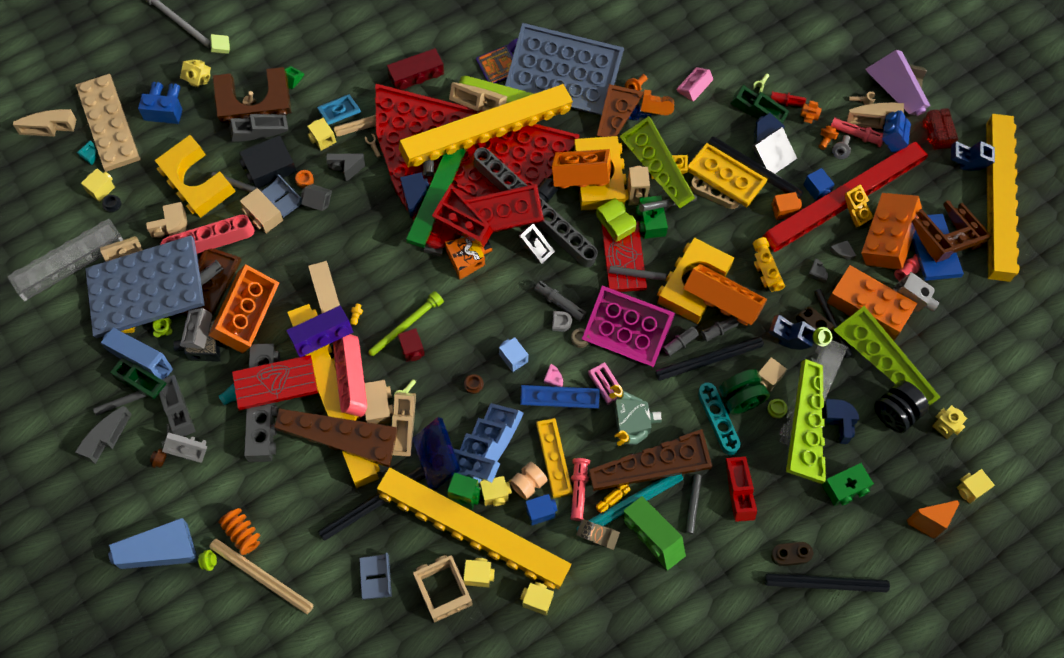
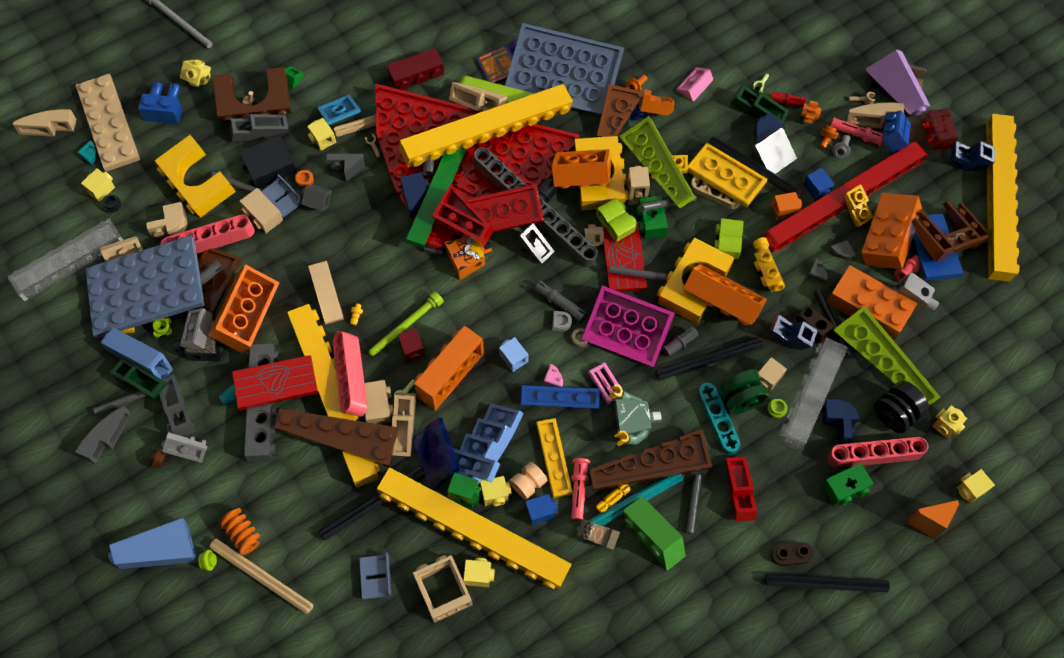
(219, 44): yellowish green tile -> none
(319, 331): dark purple brick -> none
(449, 367): none -> orange brick
(473, 384): reddish brown plate -> none
(537, 598): light yellow brick -> none
(594, 235): none -> dark tan tile
(719, 328): dark grey axle -> none
(729, 237): none -> lime brick
(806, 440): lime wing -> none
(822, 336): lime plate -> none
(885, 447): none -> coral beam

